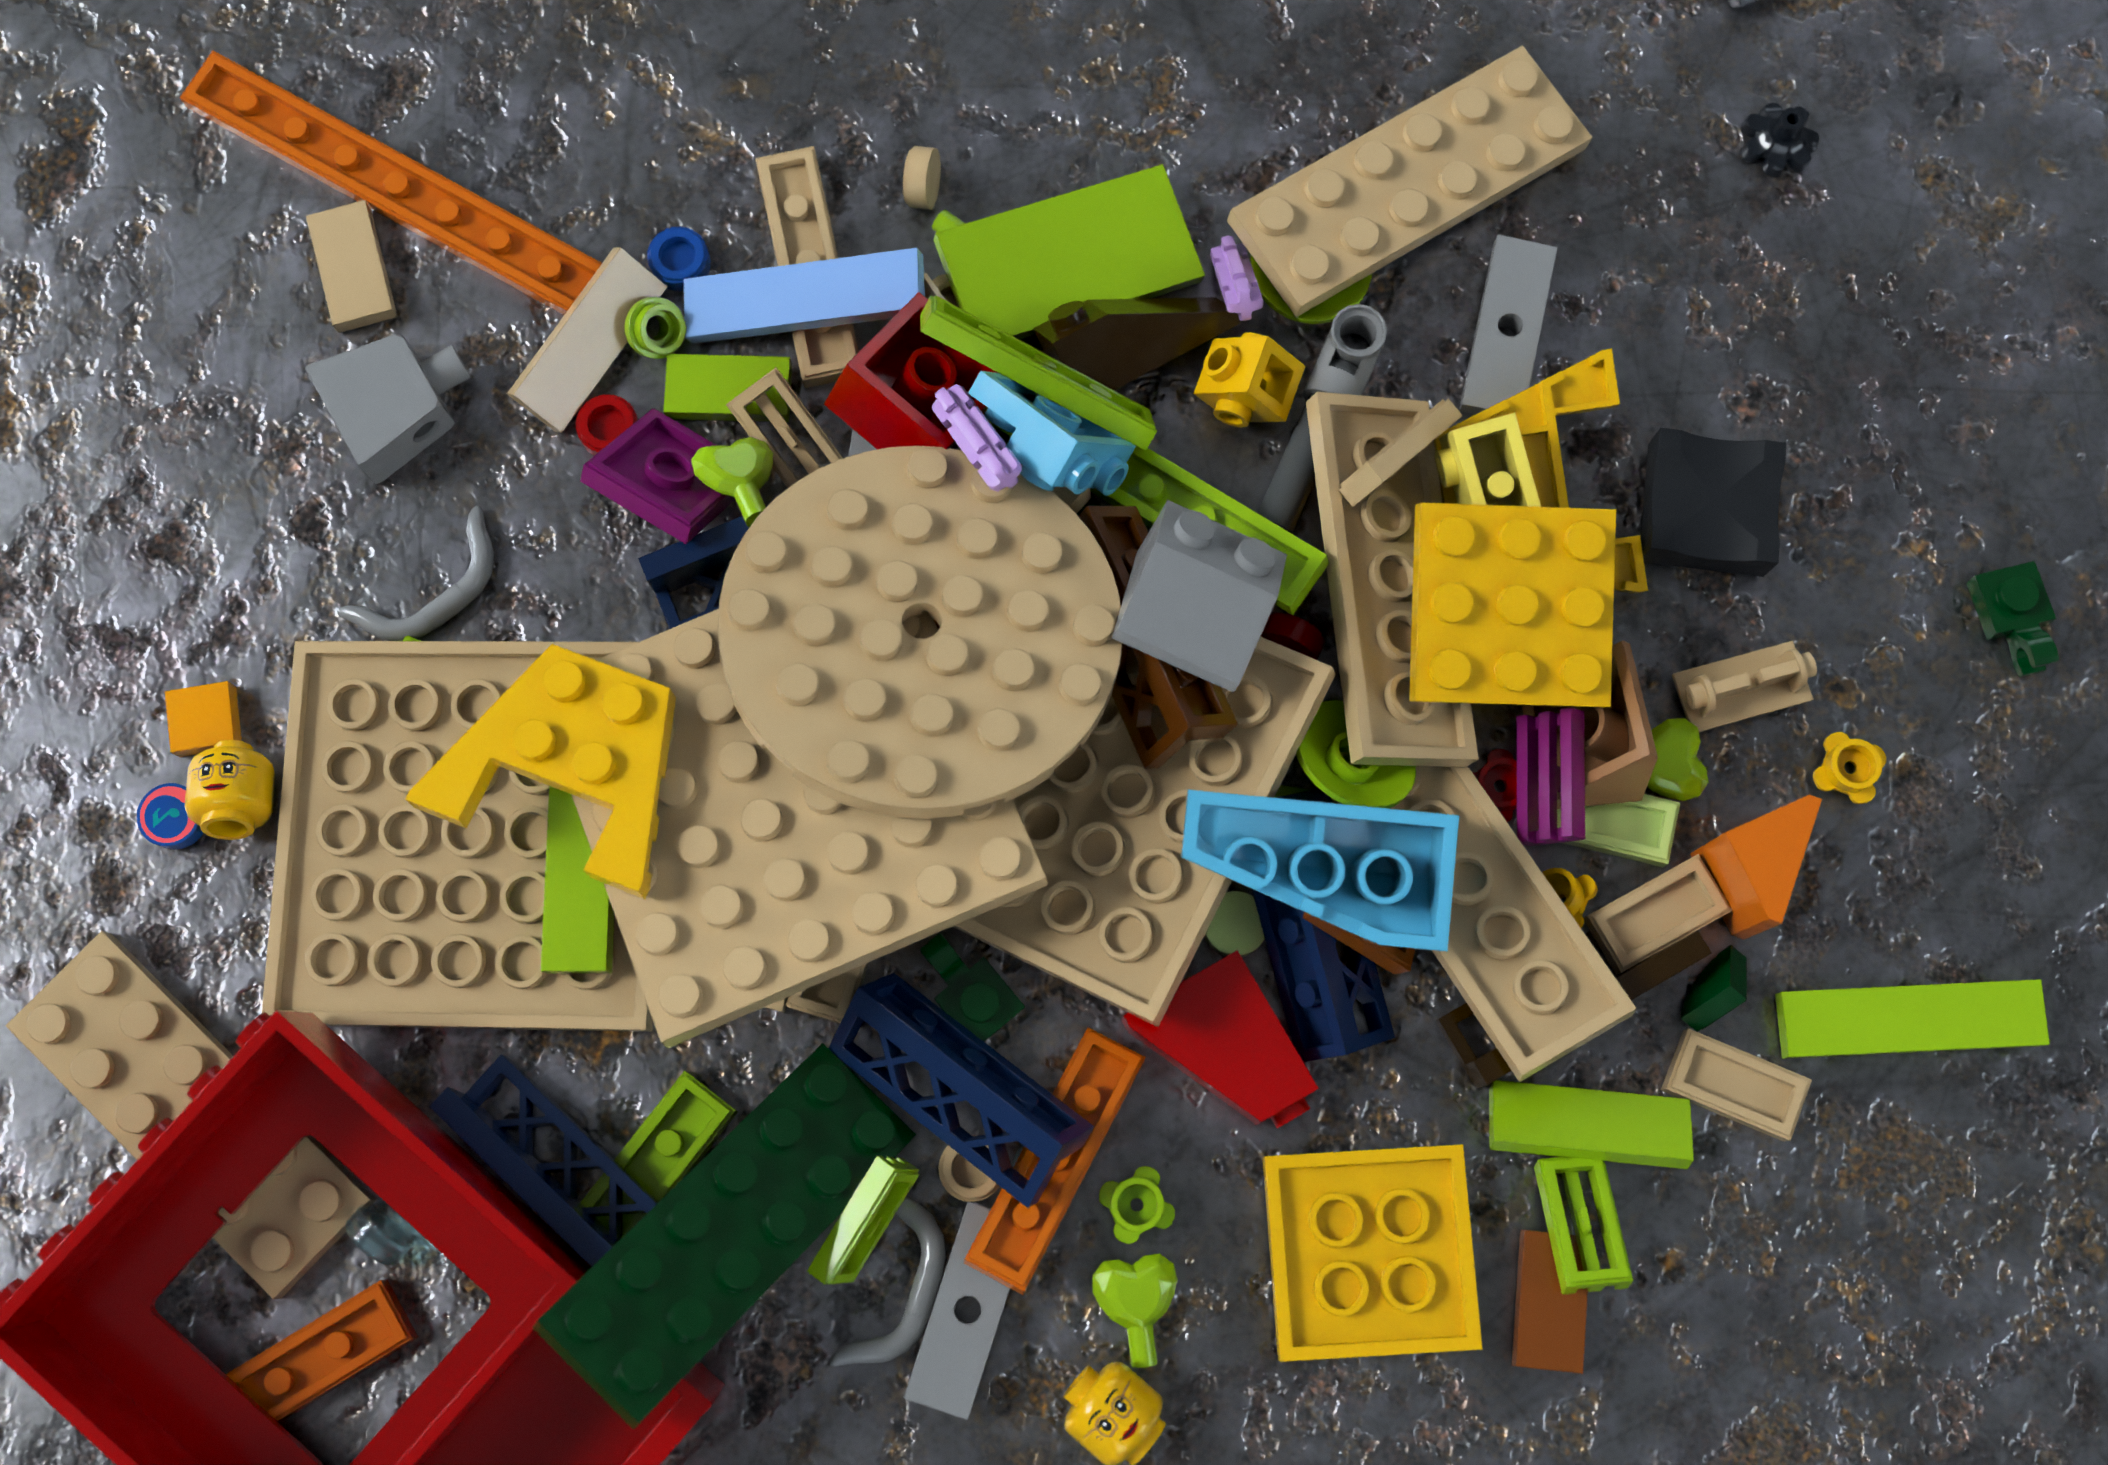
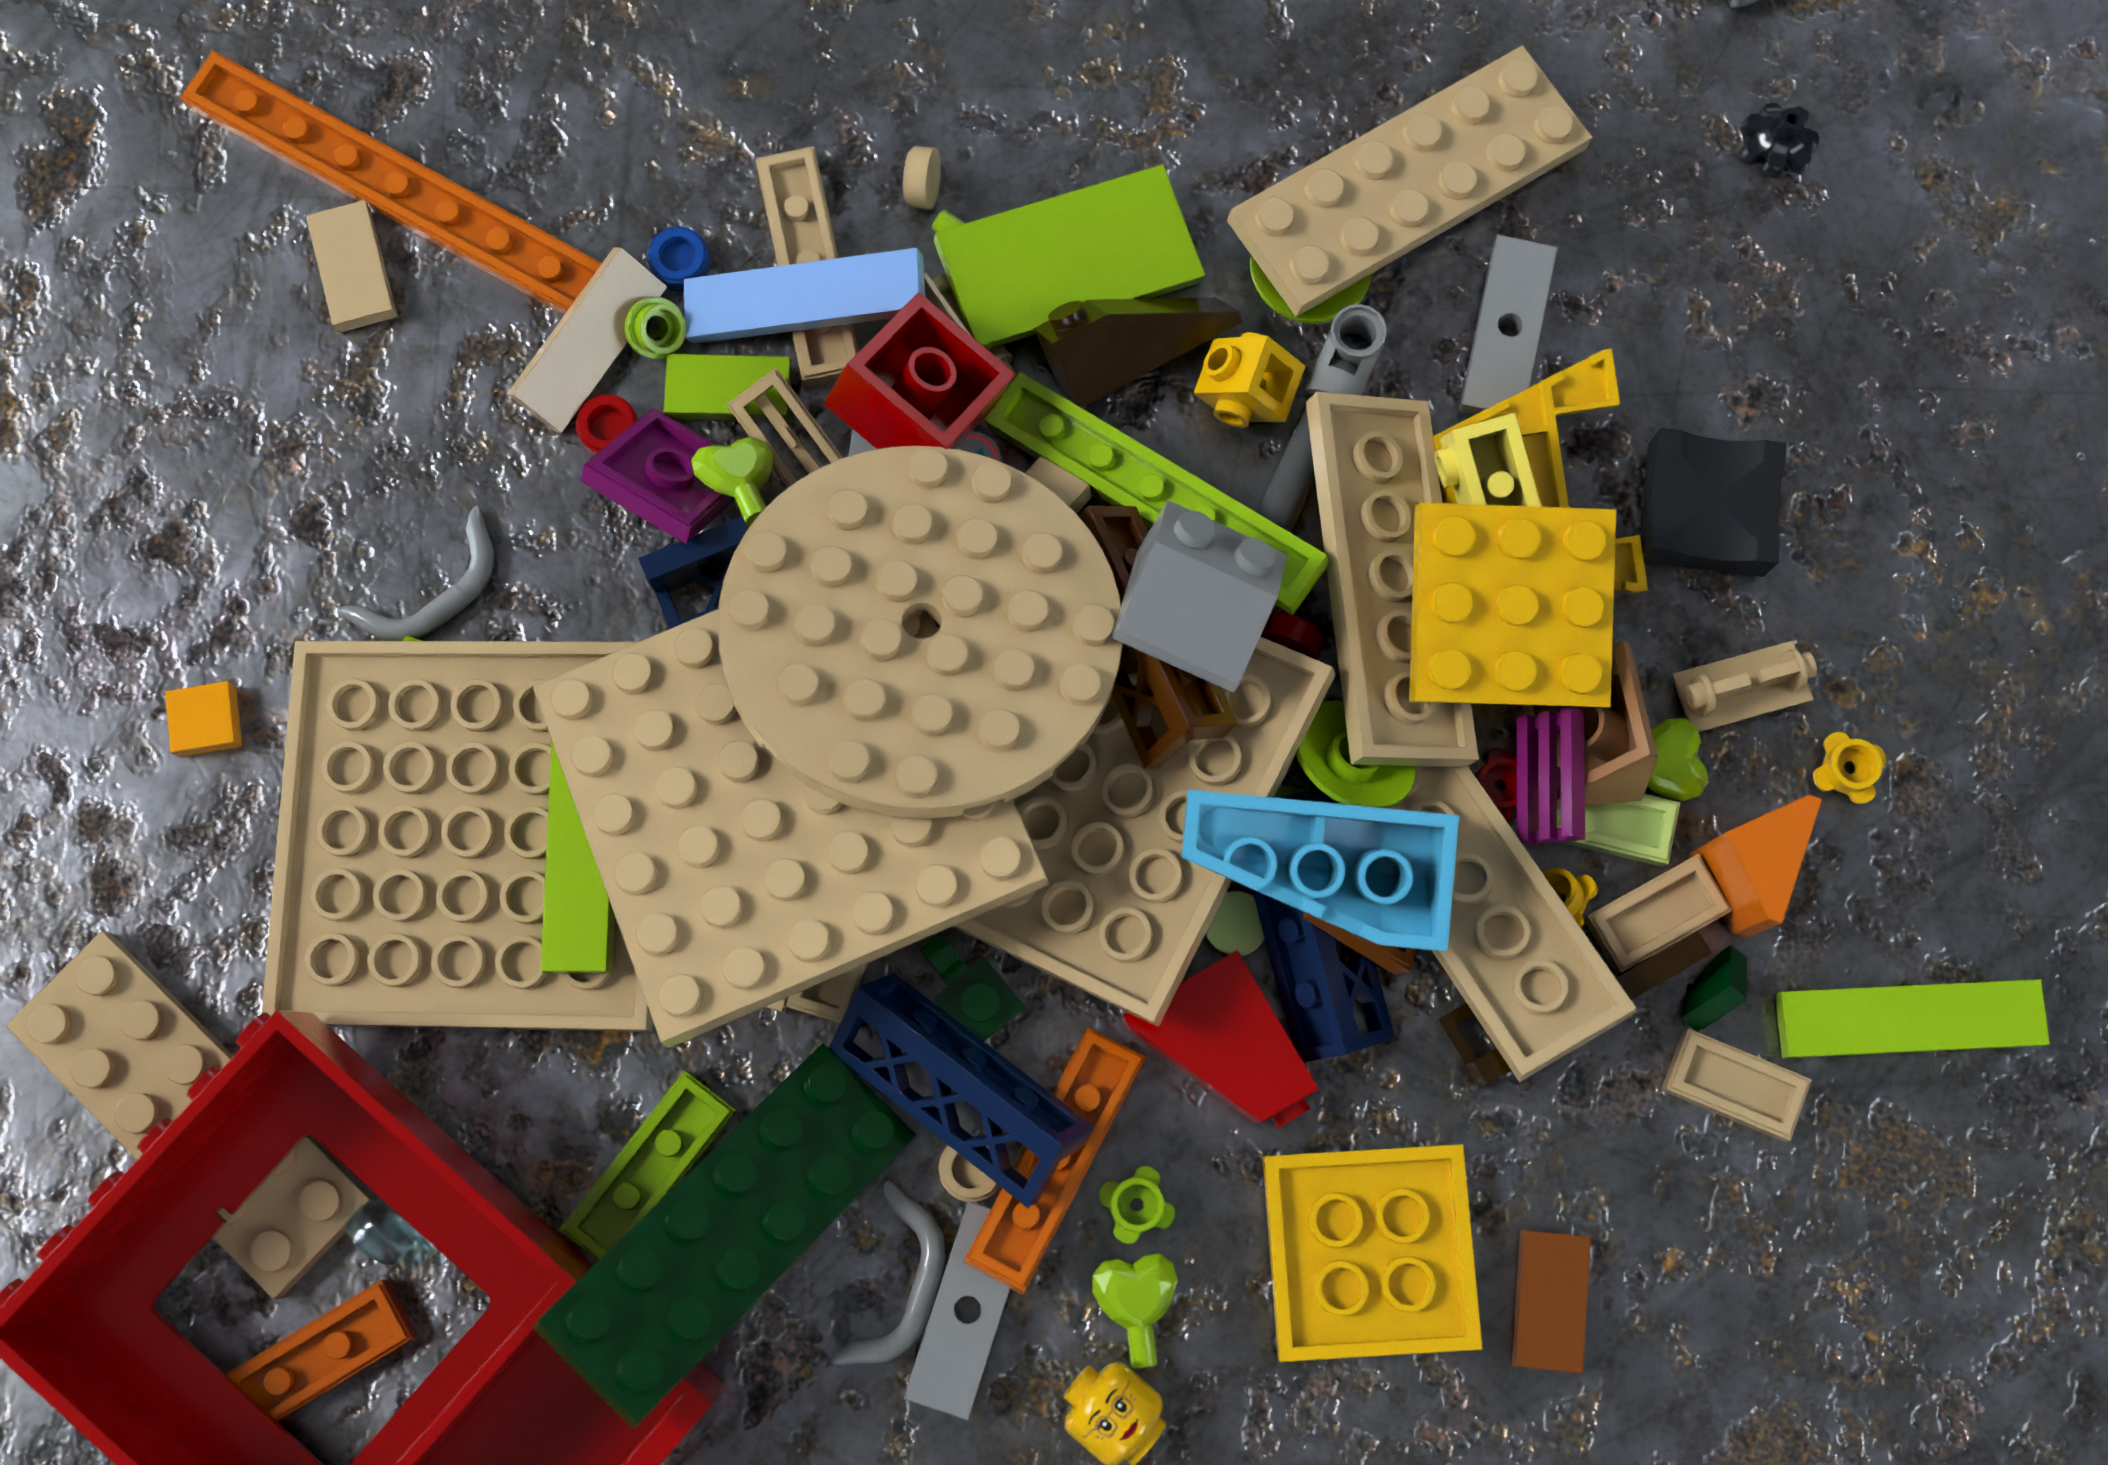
(164, 818): blue tile -> none
(230, 790): yellow head -> none
(387, 400): light grey torso -> none
(533, 1179): dark blue fence -> none
(579, 732): yellow wing -> none
(863, 1220): lime tile -> none
(976, 437): lavender axle -> none
(1037, 371): lime tile -> none
(1051, 440): medium azure plate -> none
(1236, 278): lavender axle -> none
(1399, 451): tan tile -> none
(1590, 1124): lime tile -> none
(1592, 1276): lime tile -> none
(2016, 606): dark green plate -> none

